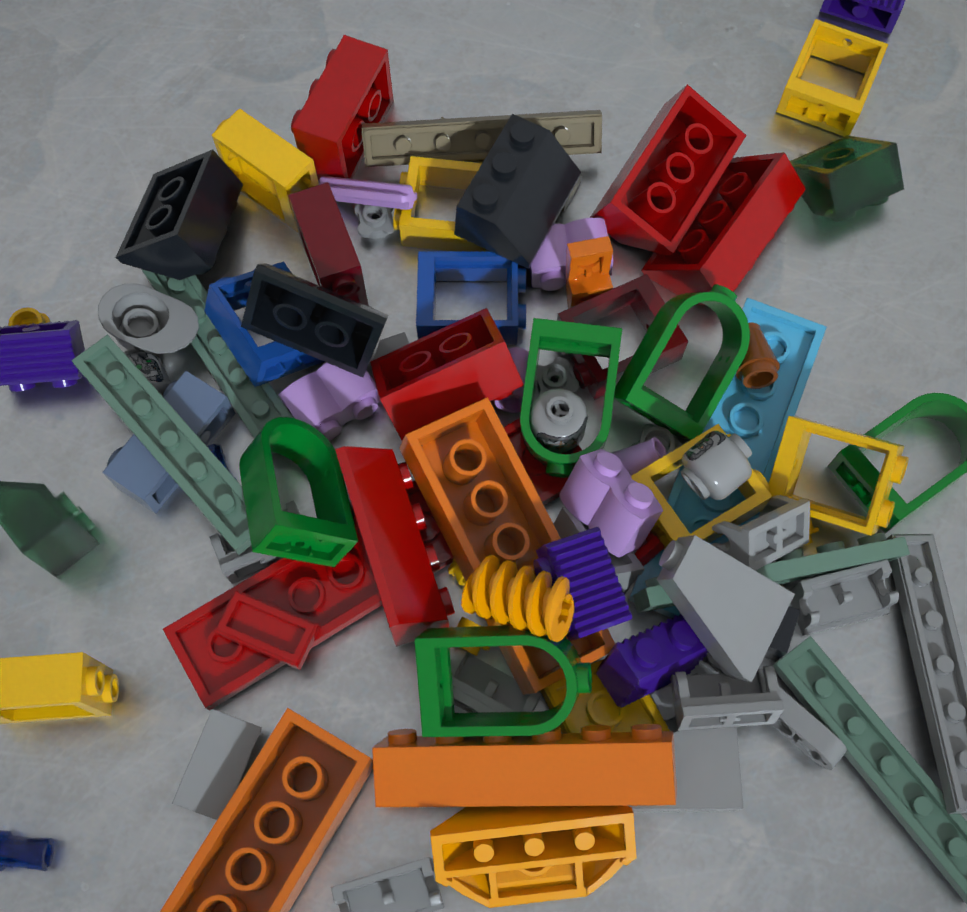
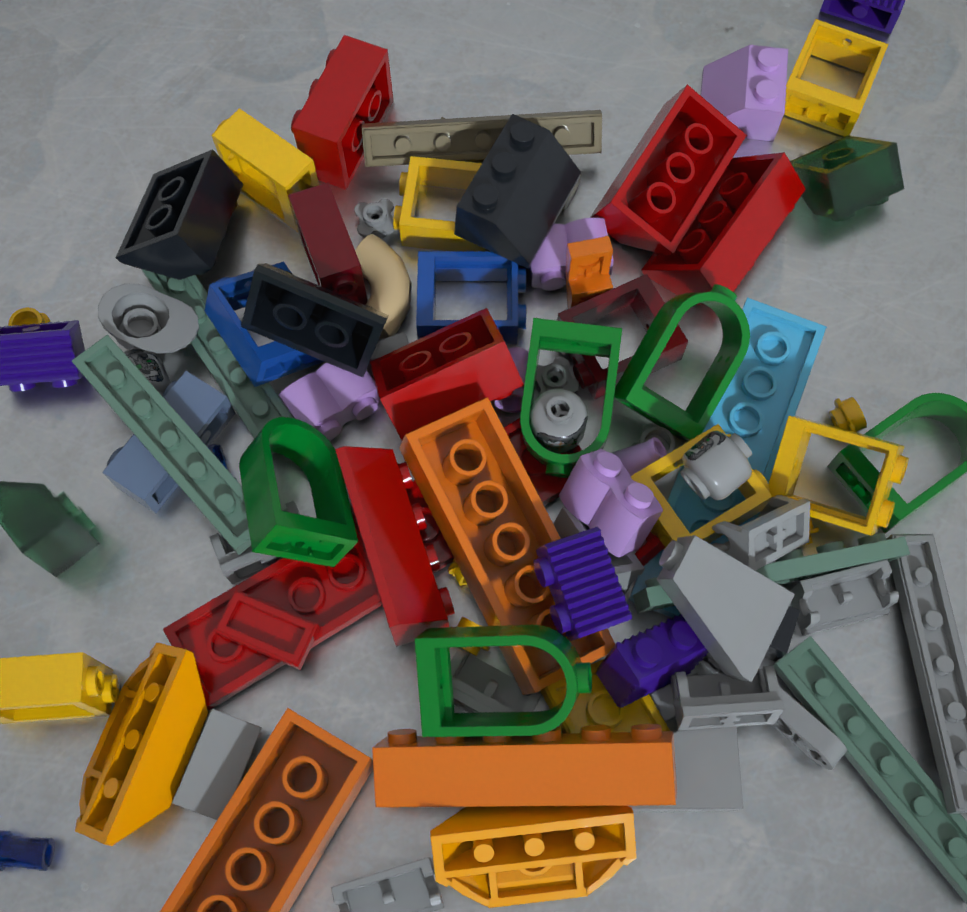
(143, 746): none -> light orange wedge
(371, 192): lavender axle -> none
(387, 280): none -> tan cylinder
(519, 599): light orange piece -> none
(749, 89): none -> lavender slope
(759, 364): dark orange cone -> none
(848, 415): none -> yellow plate

